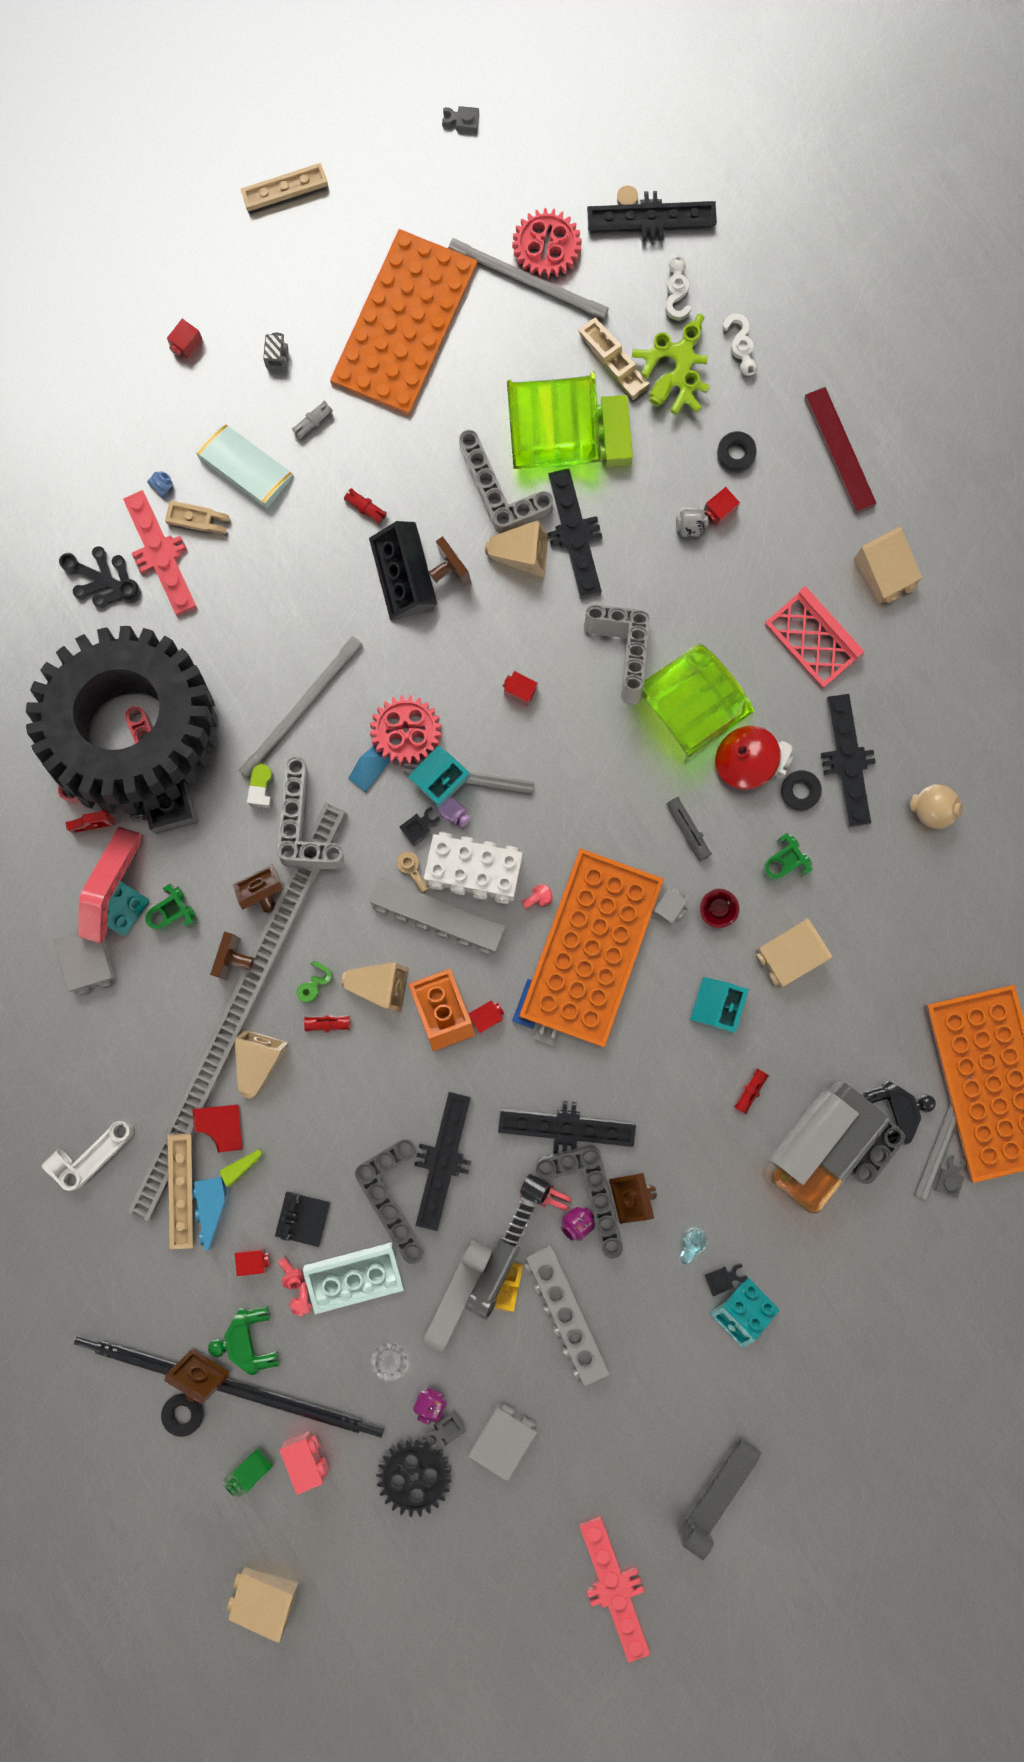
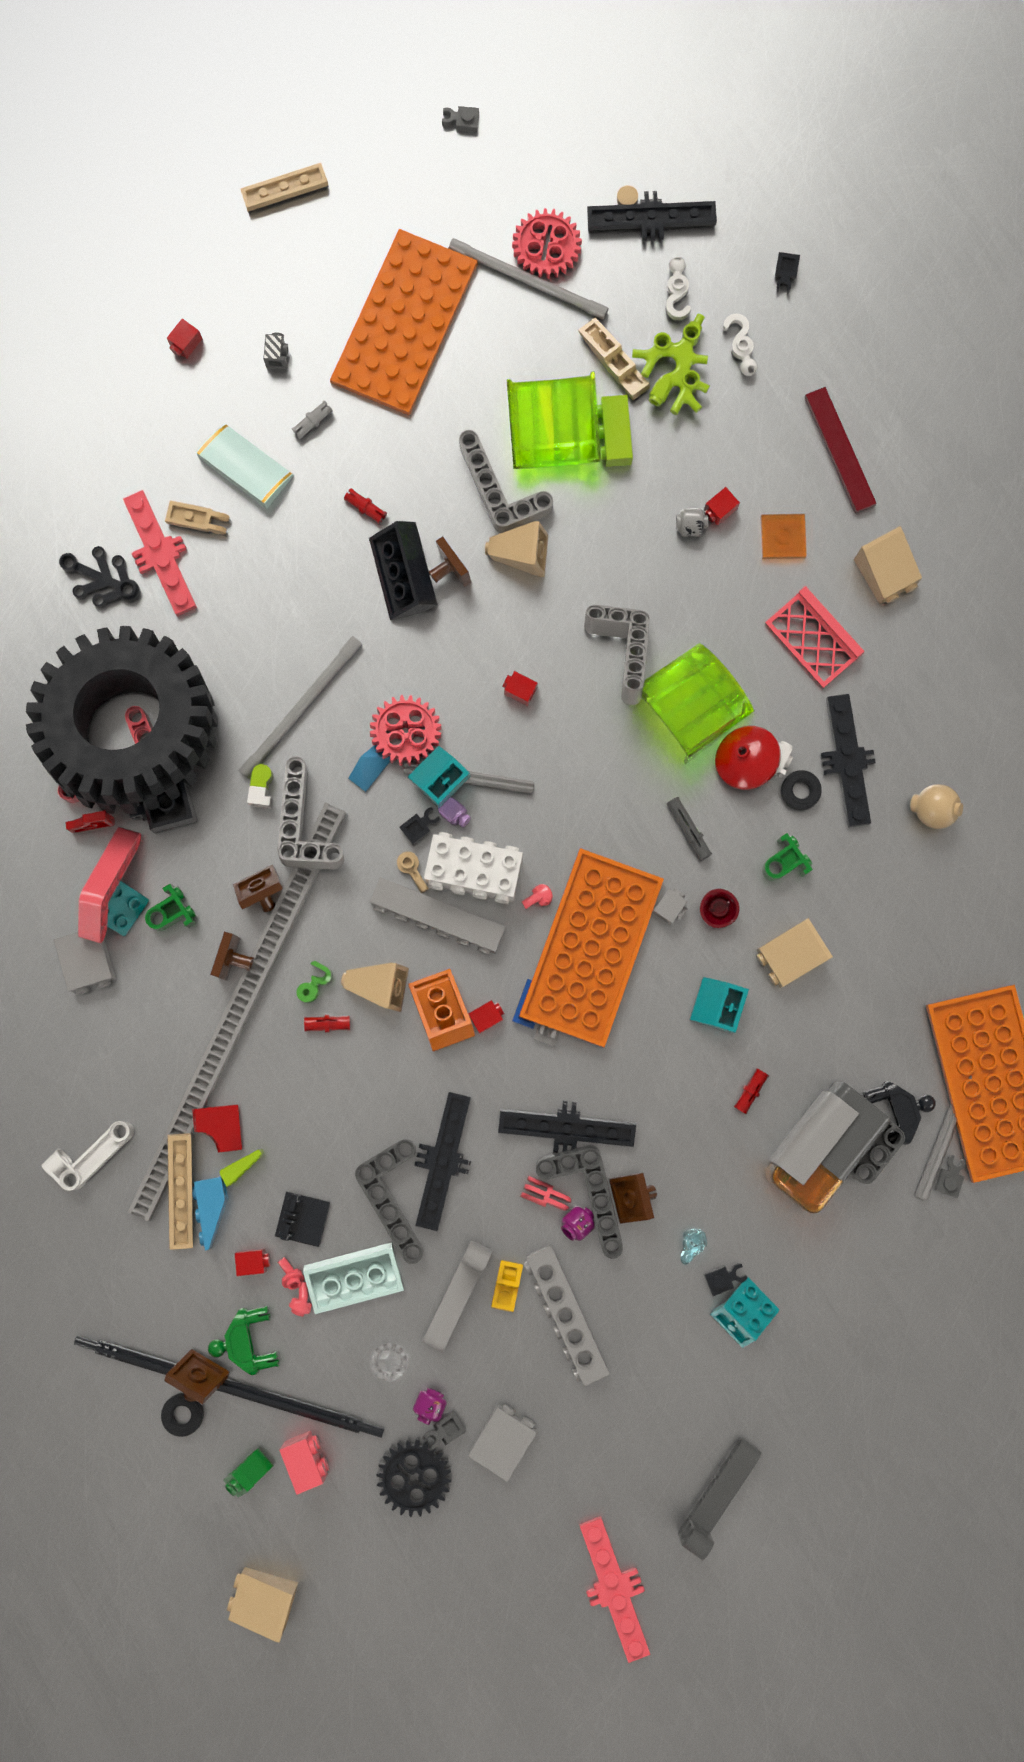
(160, 482): medium blue plate -> none
(255, 1060): tan slope -> none
(483, 1297): piece -> none
(575, 533): black hinge -> none
(743, 439): black tyre -> none
(783, 536): none -> clear orange tile
(786, 268): none -> black plate

